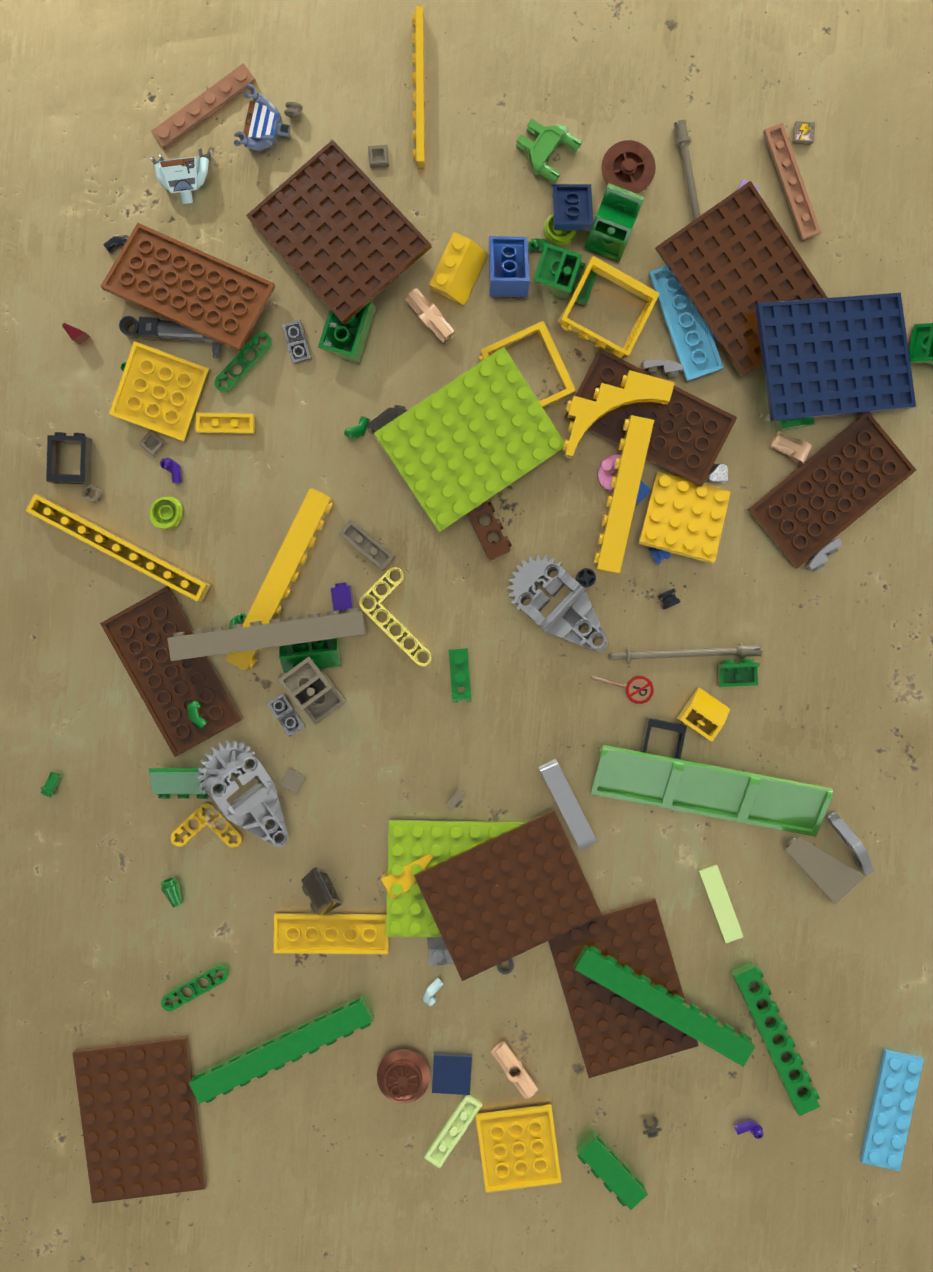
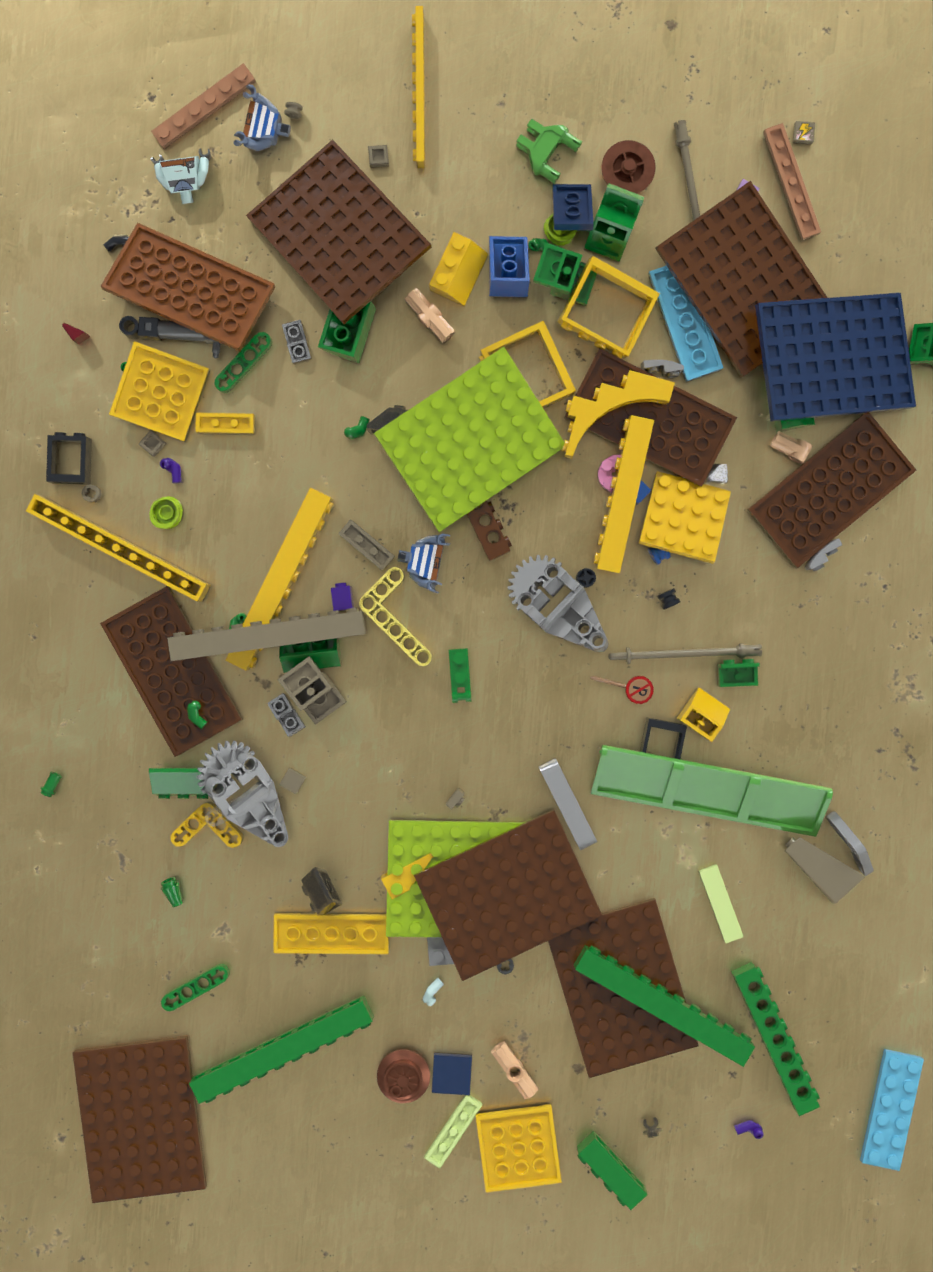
(425, 560): none -> torso

